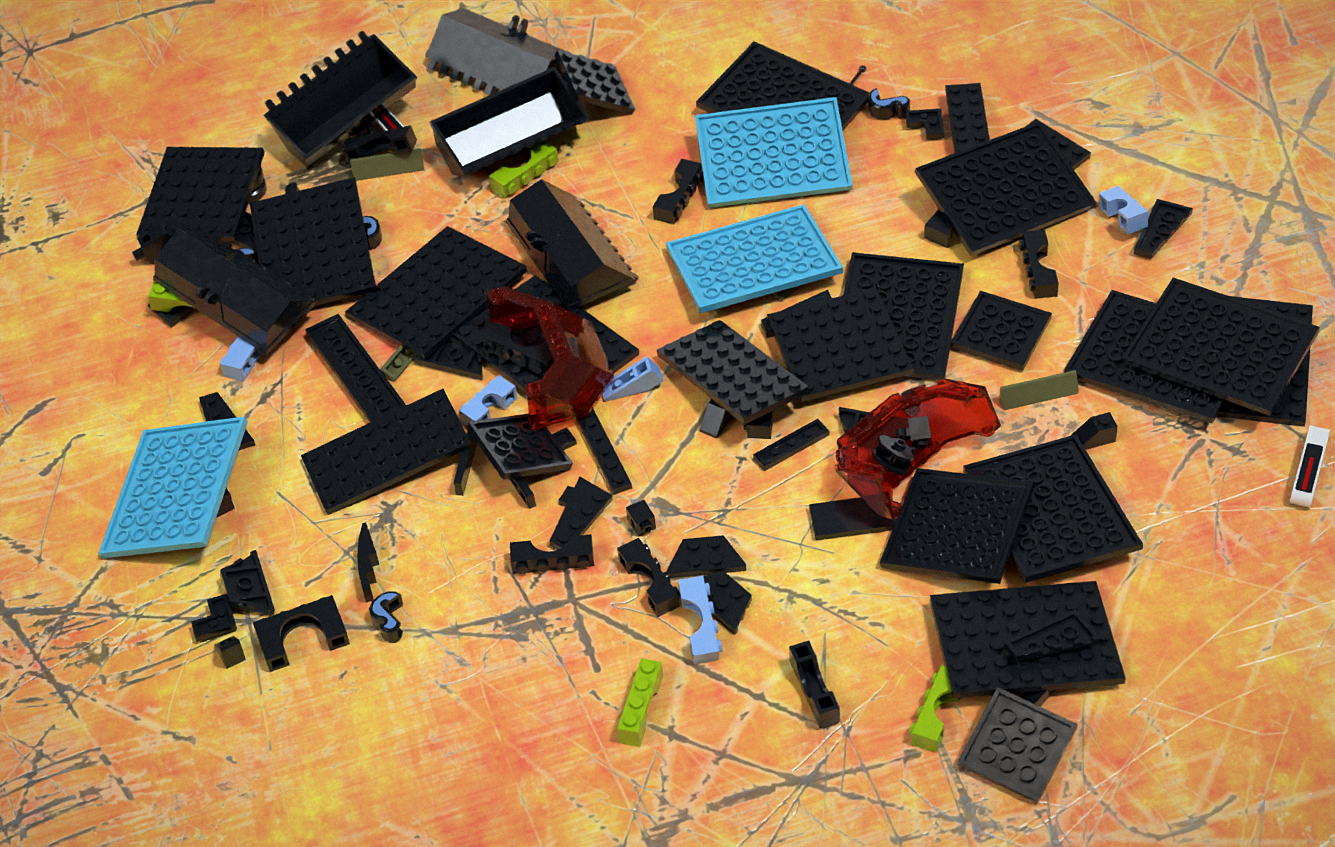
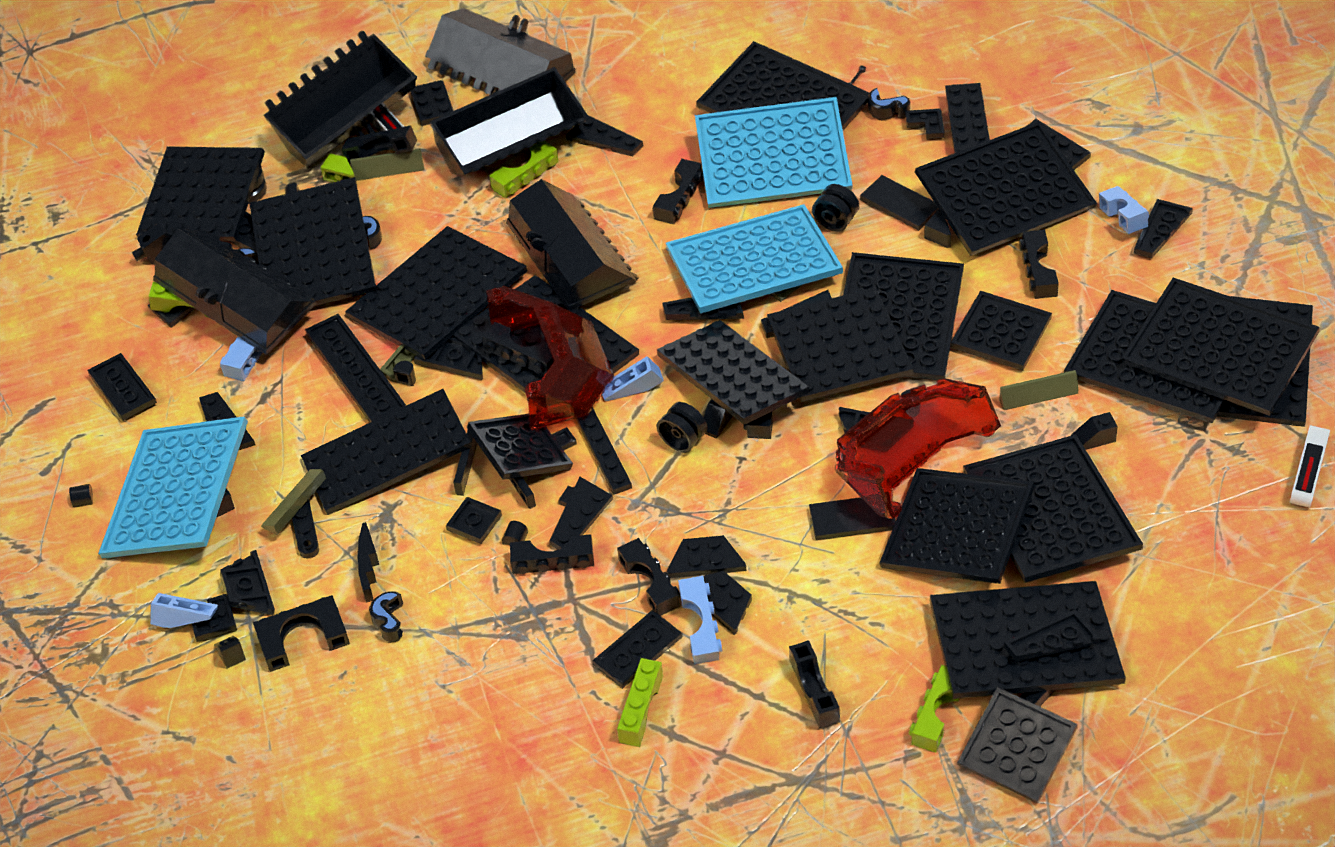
(81, 495): none -> black brick
(122, 386): none -> black plate
(175, 611): none -> light blue slope
(294, 501): none -> olive slope
(305, 531): none -> black plate
(336, 168): none -> lime slope
(404, 373): none -> black brick
(431, 101): none -> black plate
(473, 520): none -> black plate
(496, 393): light blue arch -> none
(515, 532): none -> black brick
(594, 82): black plate -> none
(604, 136): none -> black wing
(640, 518): black brick -> none
(644, 640): none -> black tile
(682, 427): none -> black wheel
(687, 310): none -> black wing
(791, 444): black tile -> none
(835, 207): none -> black wheel
(894, 454): black hinge -> none
(899, 202): none -> black tile
(918, 432): black brick -> none

